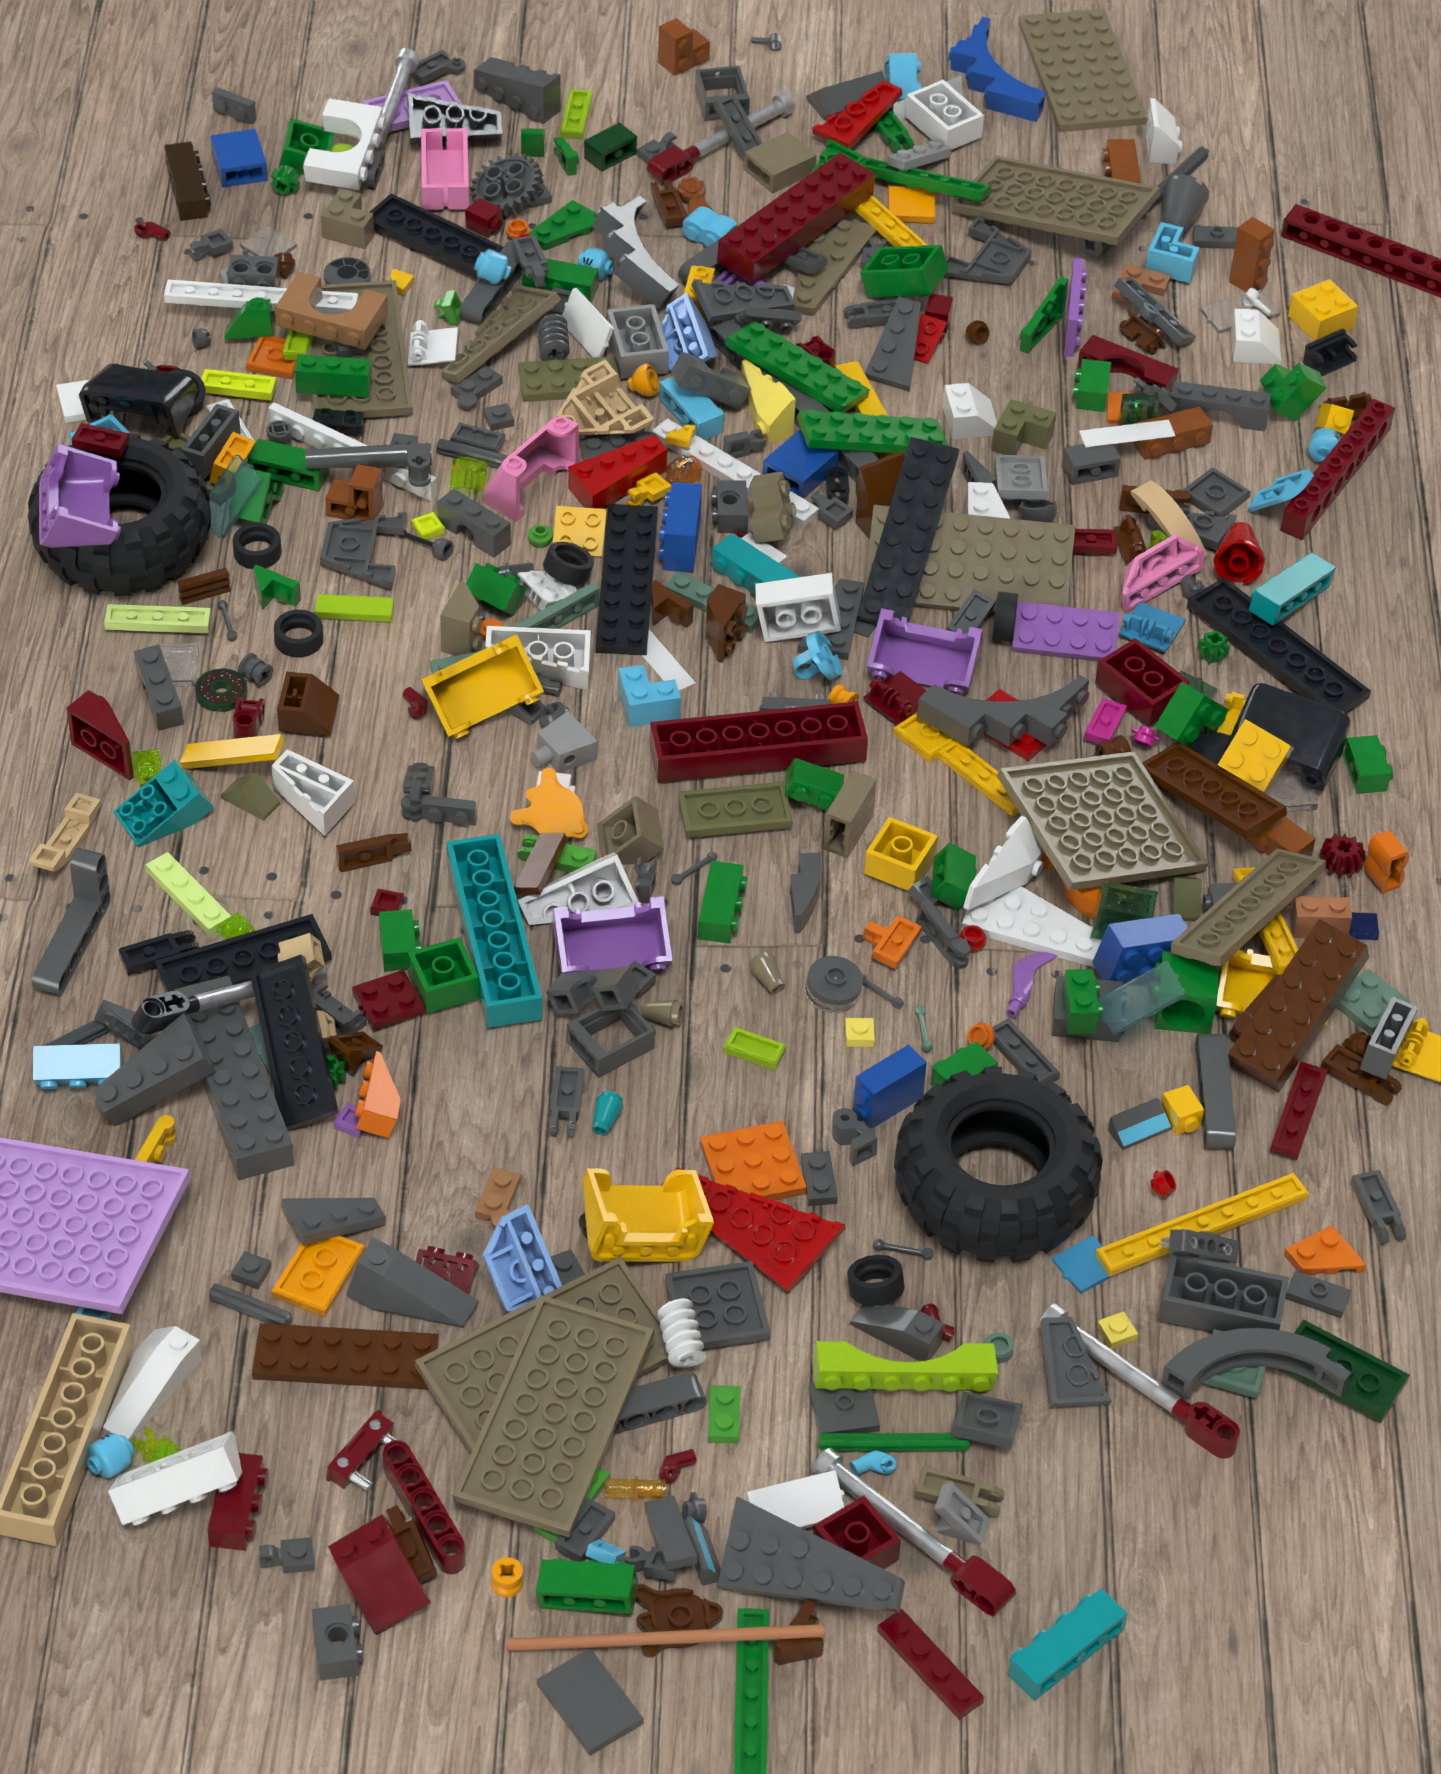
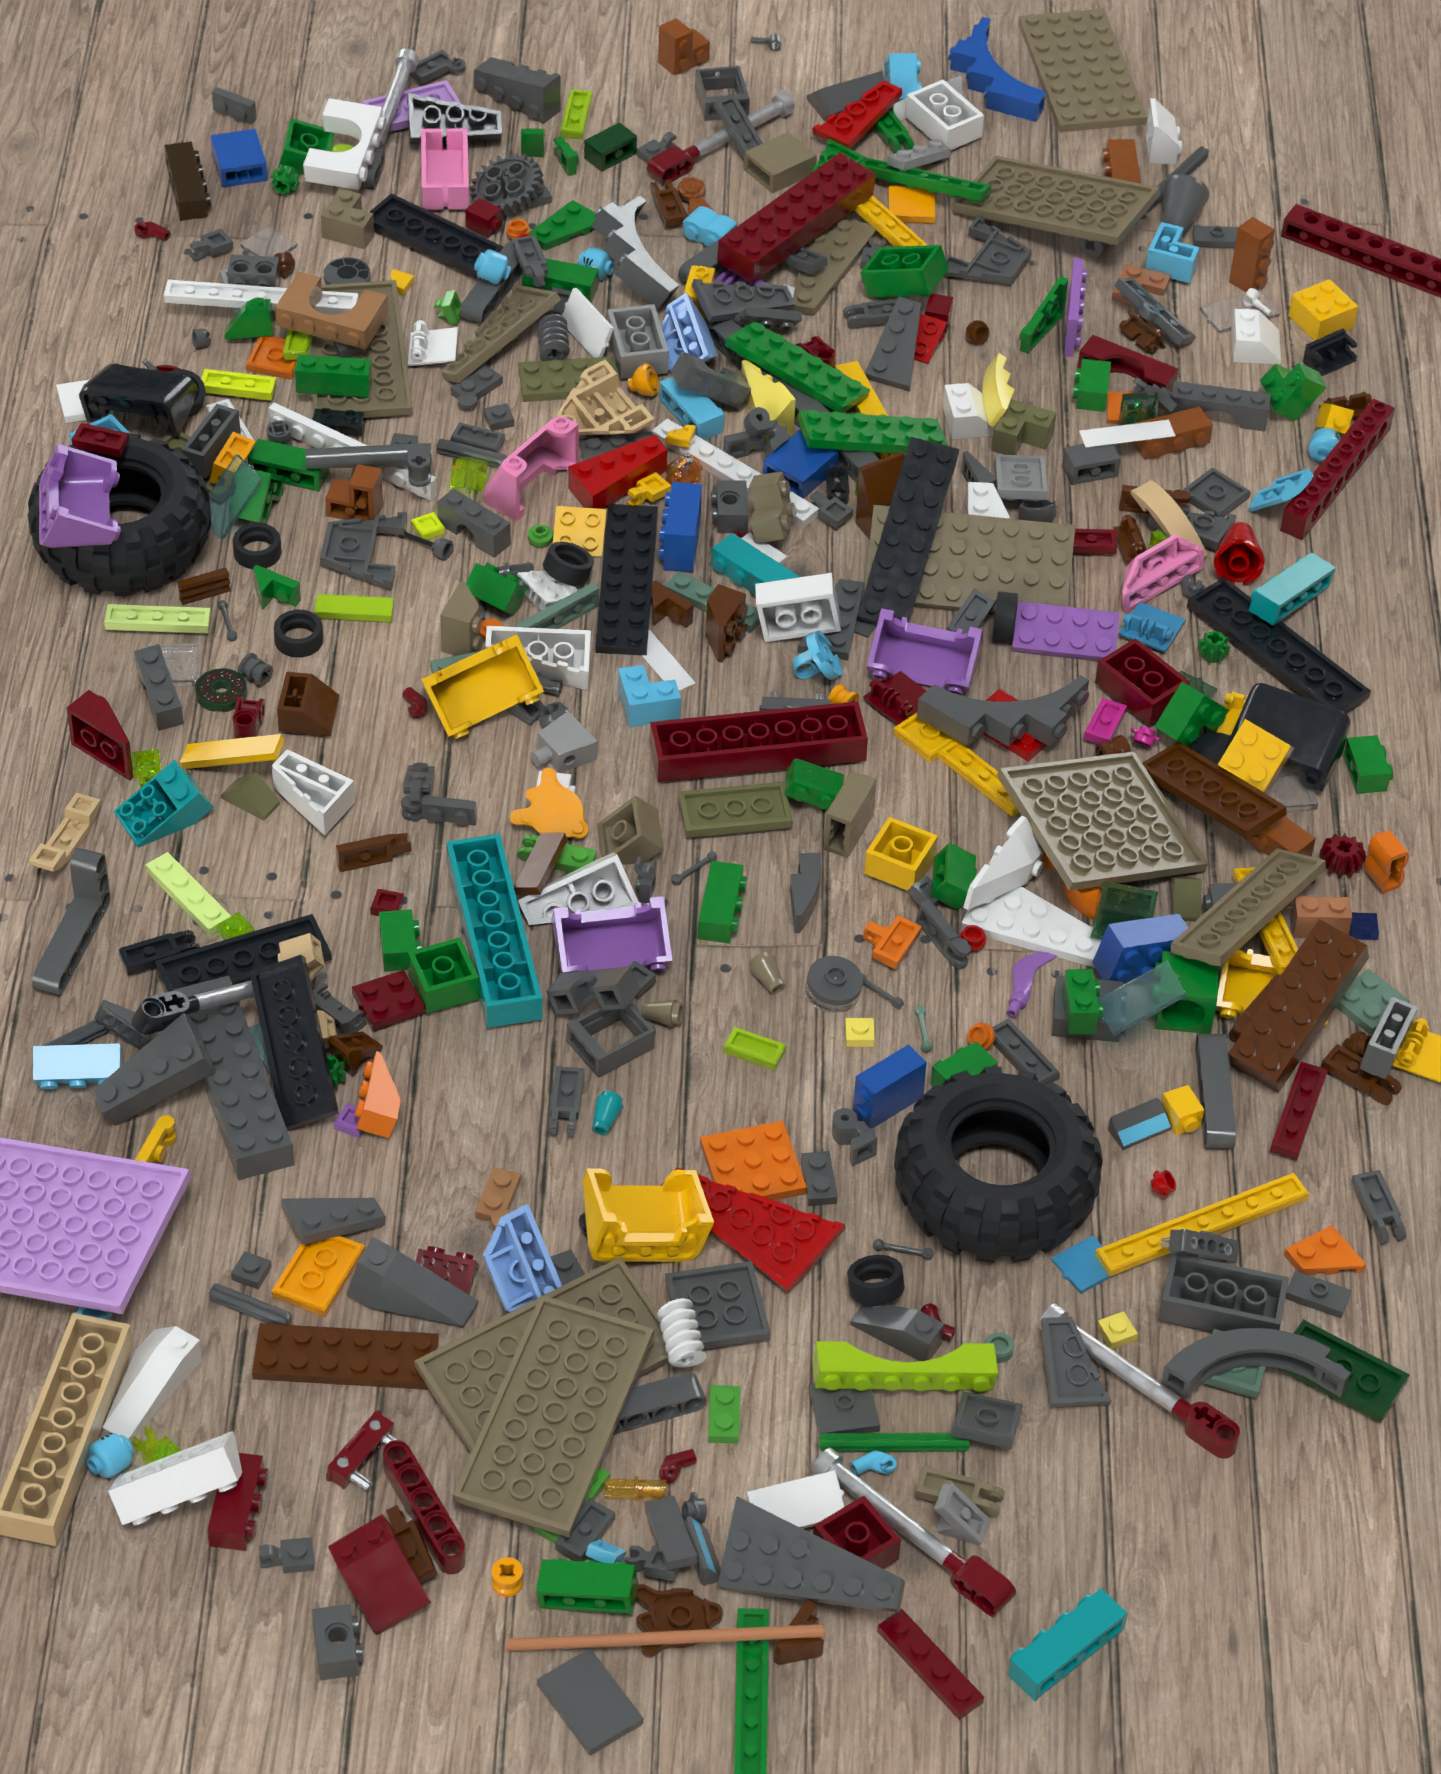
(759, 423): none -> dark grey leg
(995, 390): none -> light yellow slope

